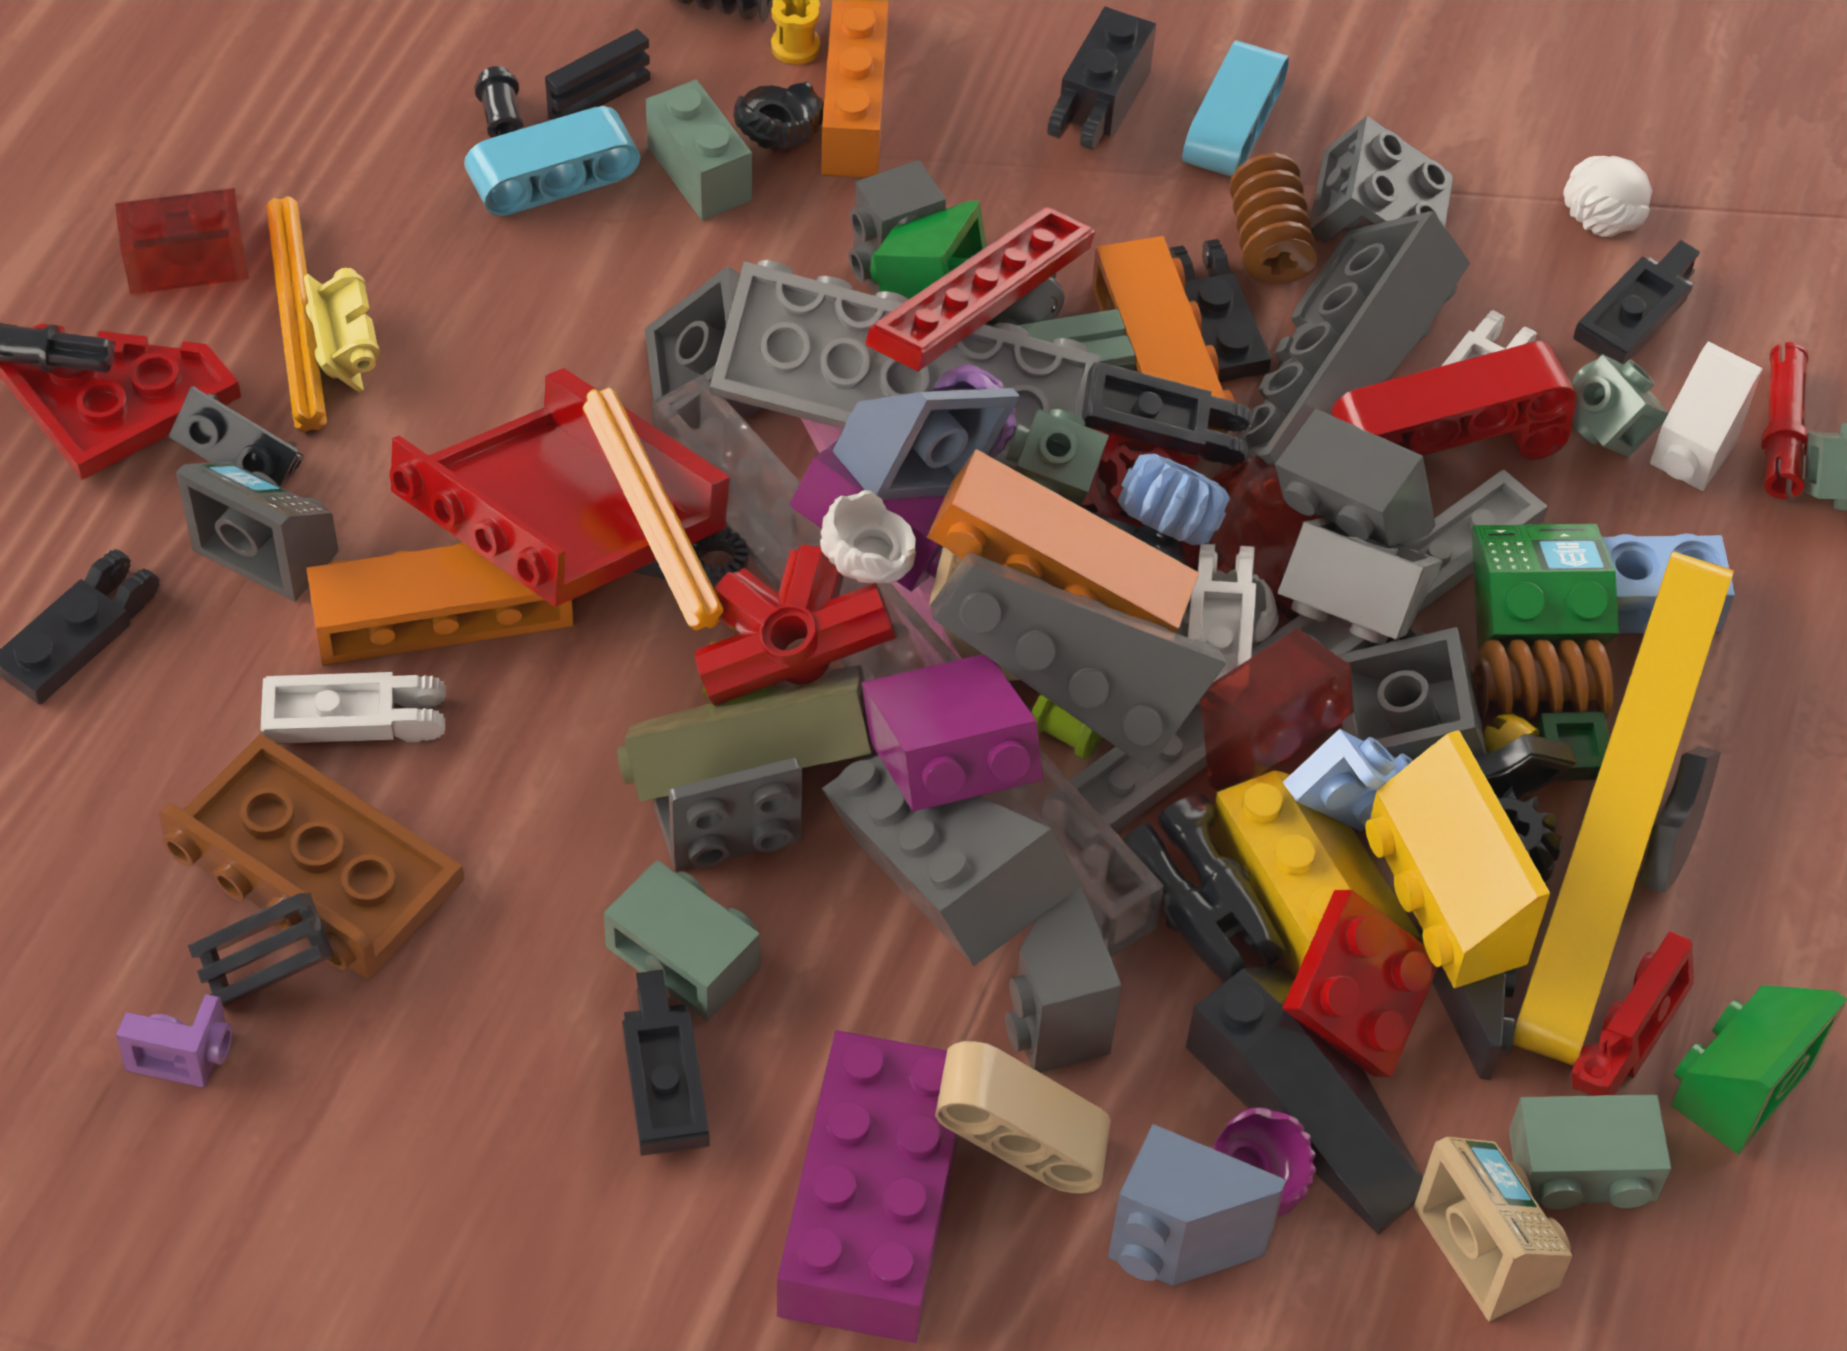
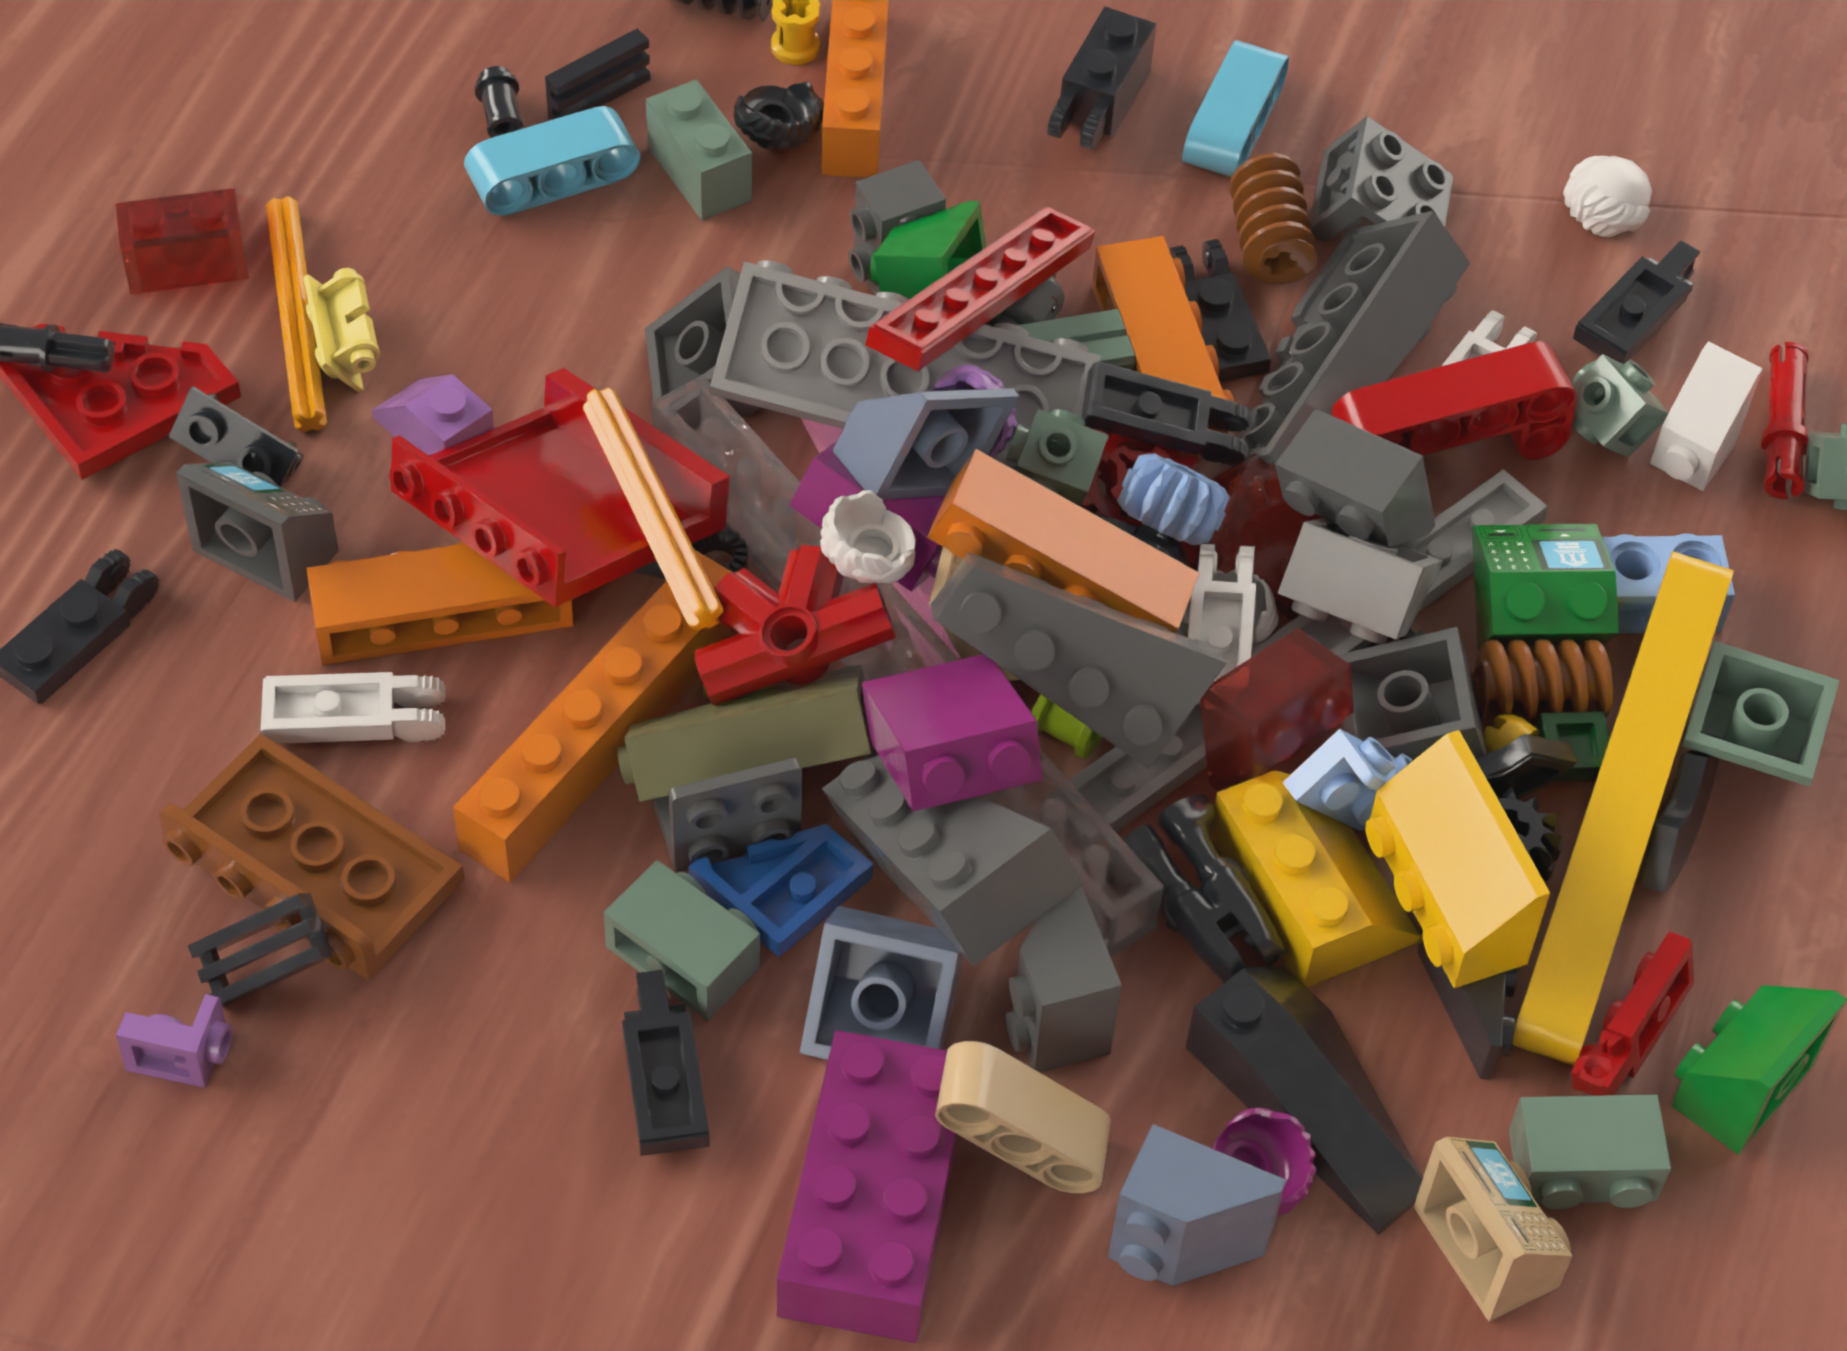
(435, 413): none -> medium lavender slope
(578, 734): none -> orange brick
(787, 883): none -> blue wing
(881, 982): none -> sand blue slope
(1361, 983): red plate -> none
(1760, 713): none -> sand green slope

